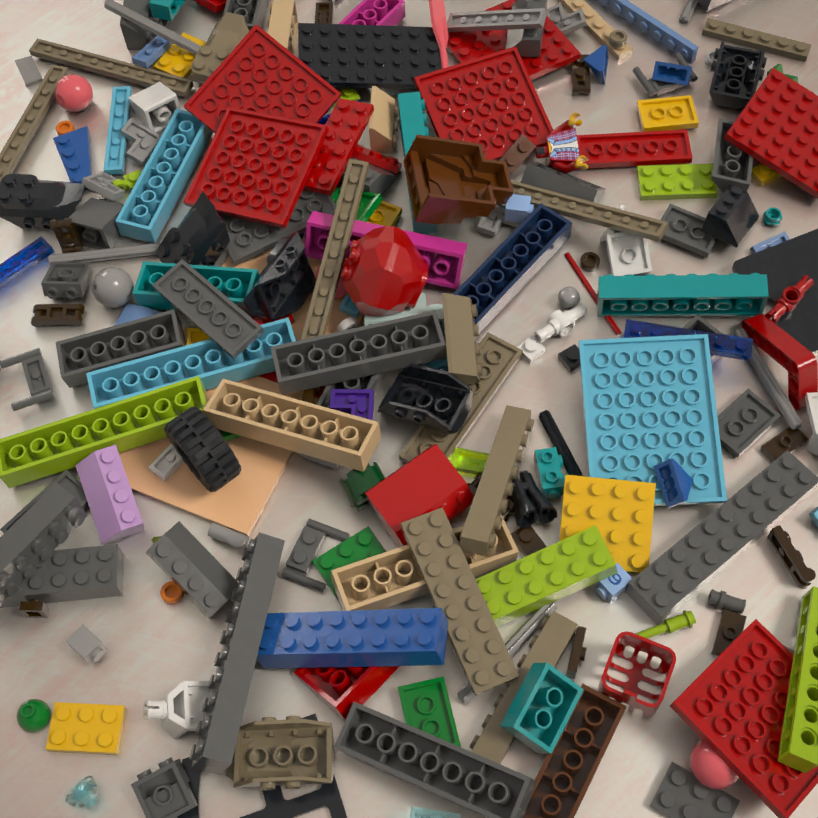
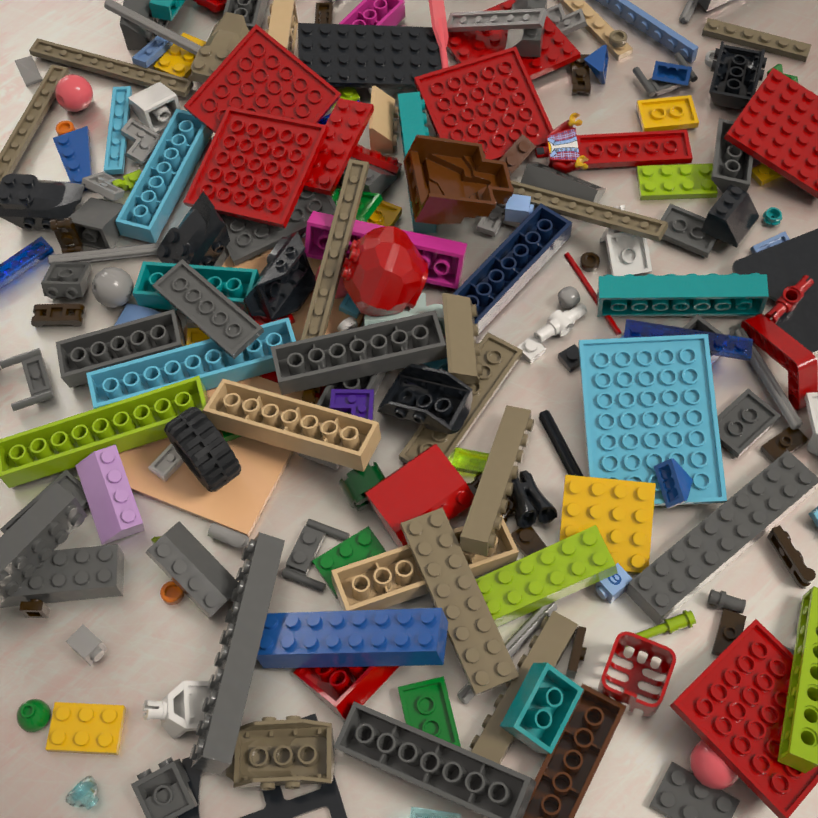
(549, 472): teal brick -> none

